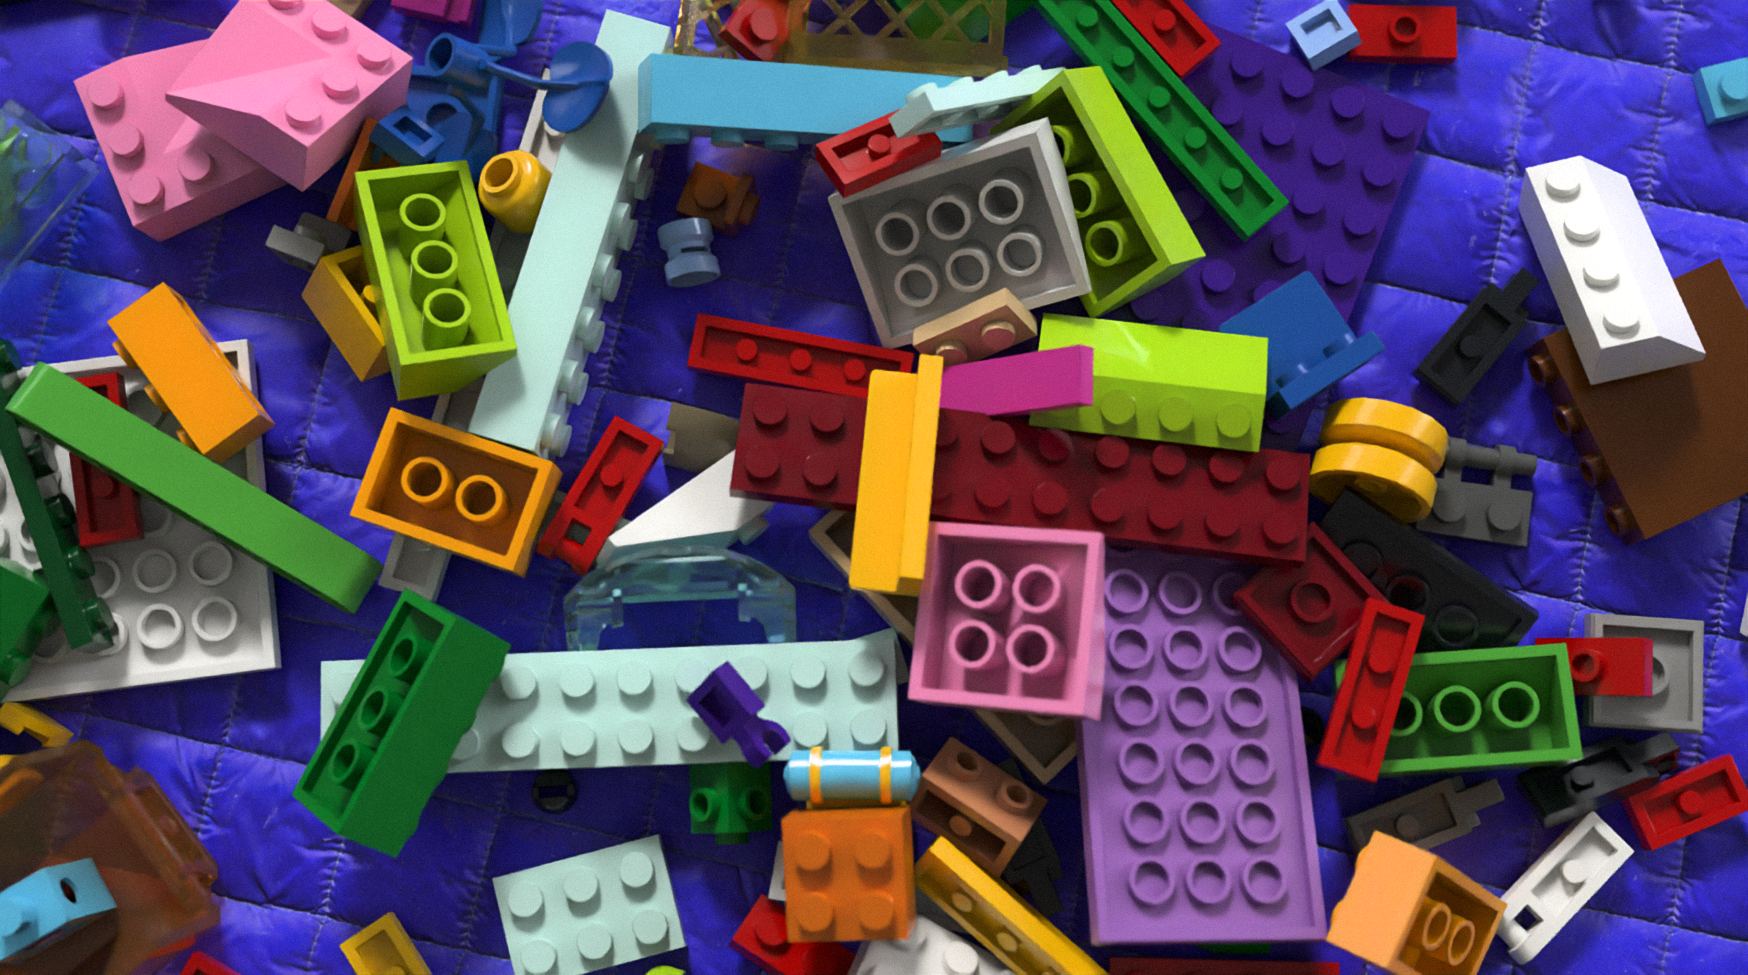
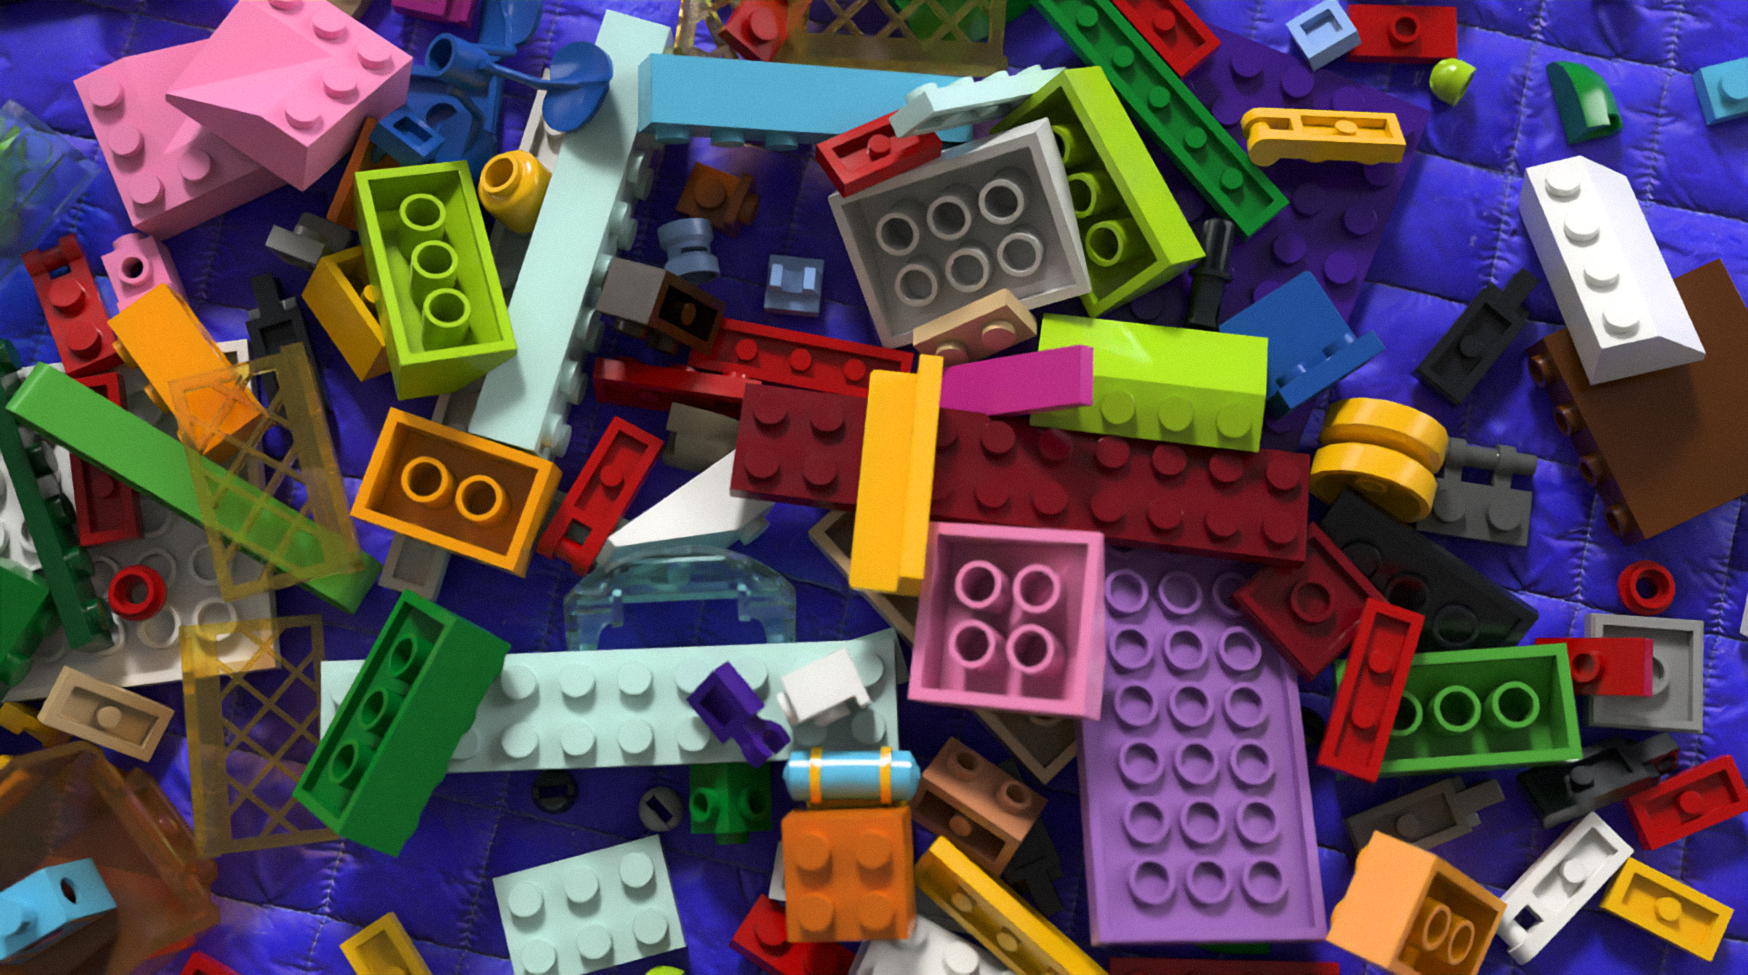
(74, 308): none -> red plate
(105, 714): none -> tan plate
(121, 591): none -> red plate
(134, 253): none -> bright pink brick
(206, 734): none -> clear yellow fence
(279, 324): none -> black hinge
(317, 461): none -> clear yellow fence
(652, 387): none -> red plate
(660, 307): none -> dark brown brick
(670, 800): none -> light grey hinge
(794, 286): none -> light blue tile
(822, 690): none -> white brick
(1210, 275): none -> black axle
(1322, 136): none -> yellow plate
(1451, 80): none -> lime hinge
(1584, 102): none -> brick
(1661, 586): none -> red plate
(1666, 909): none -> yellow plate

